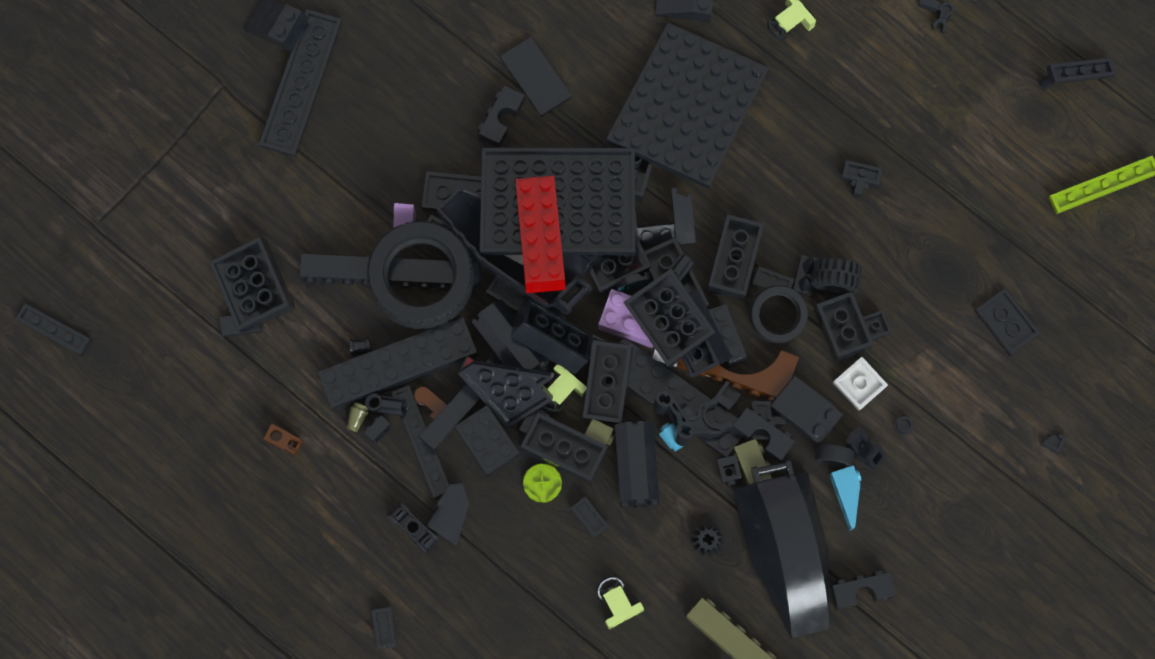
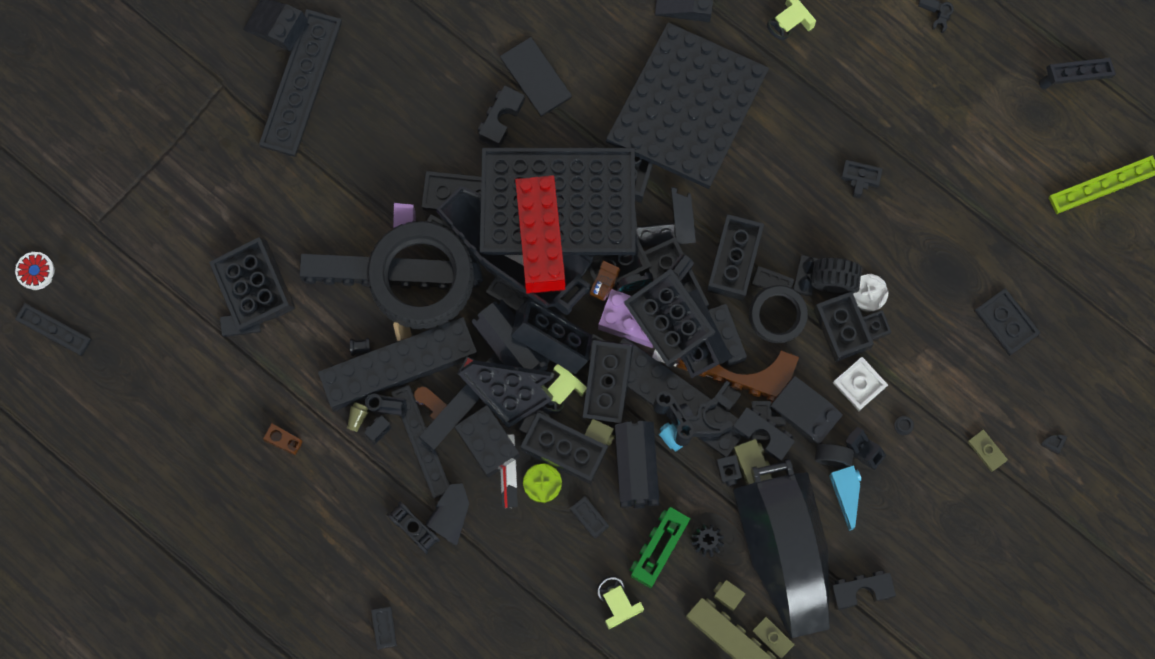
(34, 270): none -> tile
(401, 332): none -> tan slope
(509, 483): none -> sticker
(605, 280): none -> reddish brown leg
(675, 519): none -> green brick
(728, 595): none -> olive brick
(773, 638): none -> olive plate
(872, 293): none -> white tile
(987, 450): none -> olive plate

